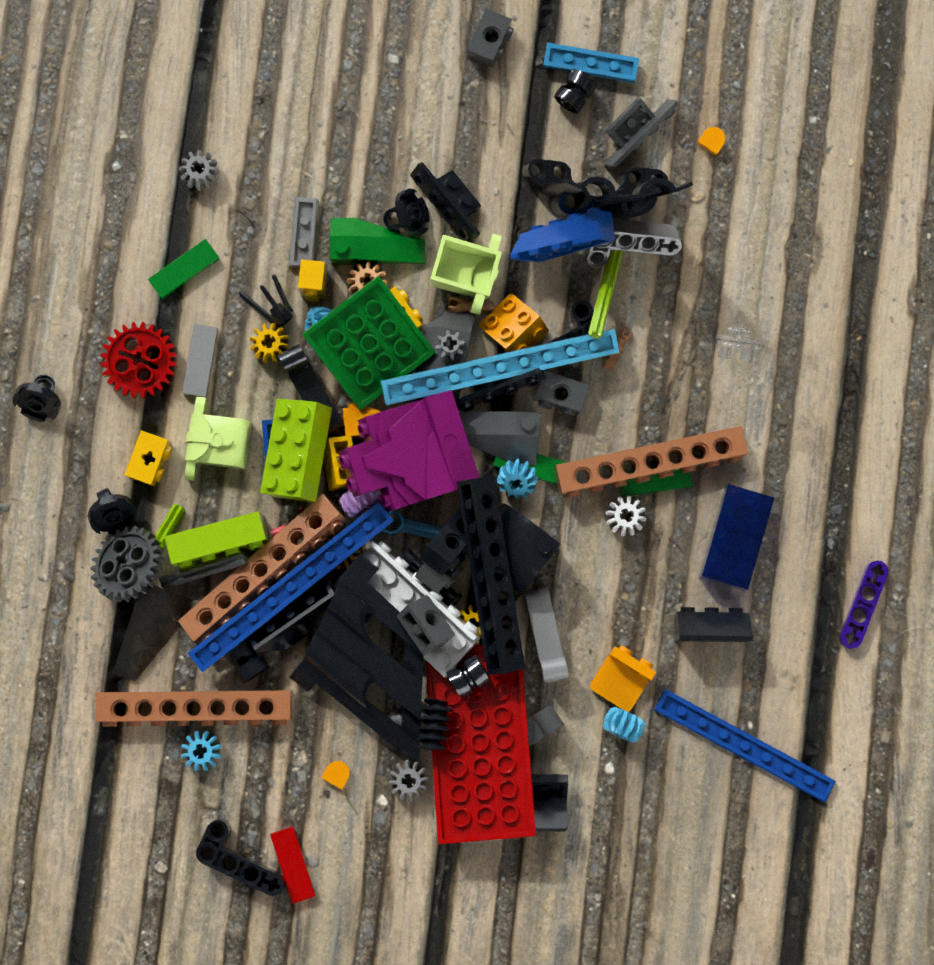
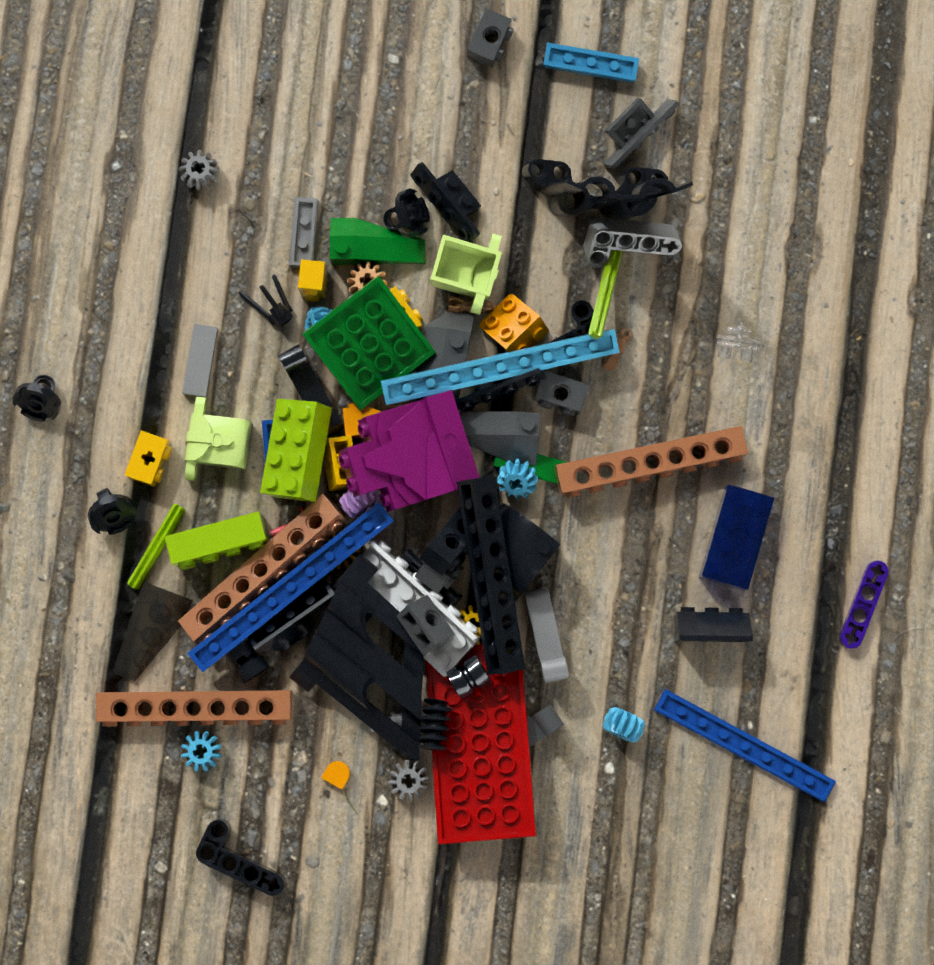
(127, 564): dark grey gear -> none
(130, 379): red gear -> none
(183, 269): green tile -> none
(203, 570): dark grey axle -> none
(261, 340): yellow gear -> none
(292, 865): red tile -> none
(414, 527): dark azure piece -> none
(445, 351): light grey gear -> none
(550, 802): black bracket -> none
(565, 236): blue wedge -> none
(575, 91): black wheel -> none
(622, 678): light orange bracket -> none
(623, 524): white gear -> none
(656, 484): green tile -> none
(712, 140): light orange tile -> none

